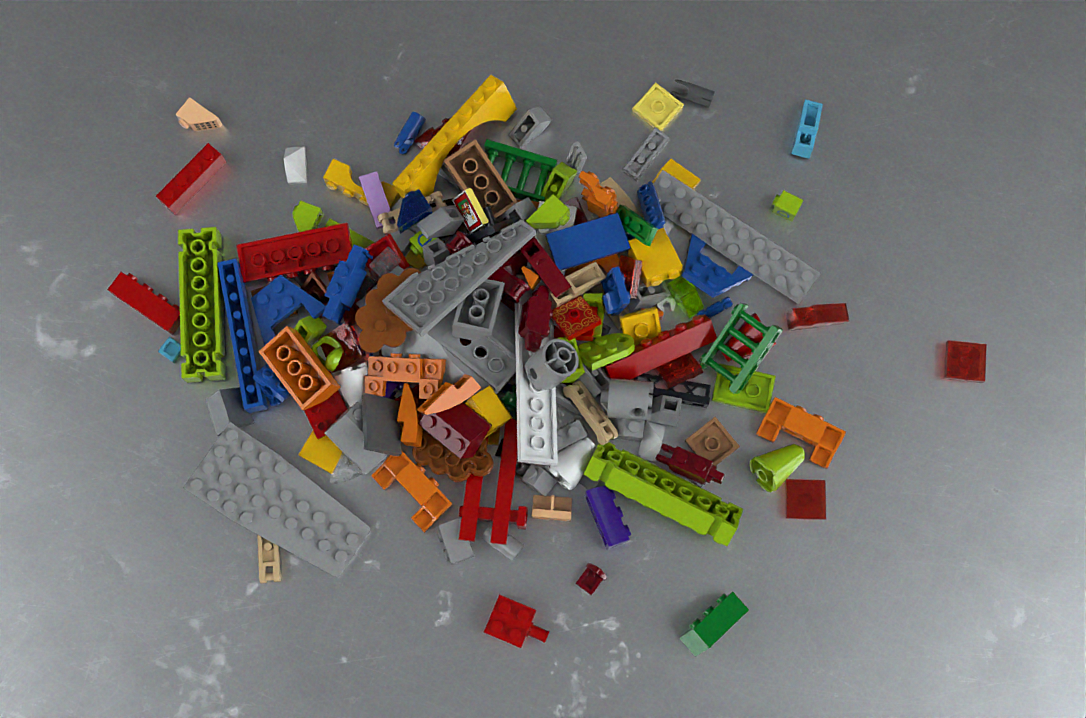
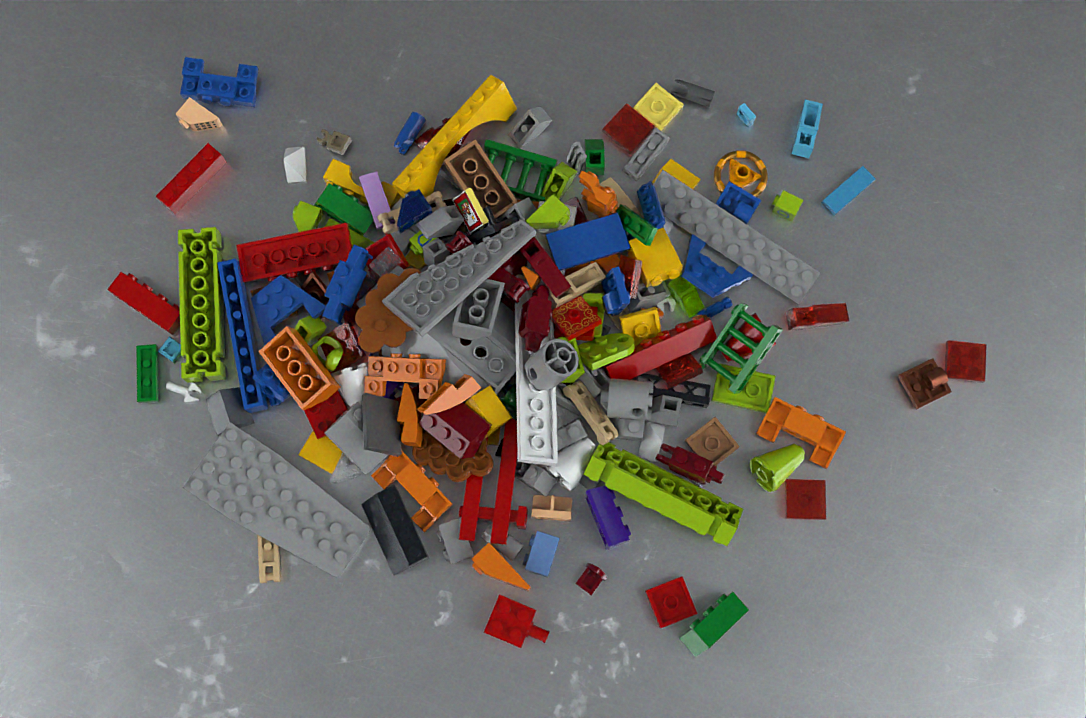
(147, 373): none -> green plate
(185, 391): none -> white bar
(219, 88): none -> blue bracket
(336, 142): none -> dark tan plate
(345, 208): none -> green wedge
(394, 530): none -> black slope
(495, 566): none -> orange slope
(541, 553): none -> medium blue brick
(595, 156): none -> green slope
(628, 128): none -> clear red plate
(671, 602): none -> red plate
(738, 202): none -> blue plate
(741, 174): none -> light orange piece
(746, 114): none -> medium azure tile
(848, 190): none -> dark azure tile
(925, 383): none -> copper plate

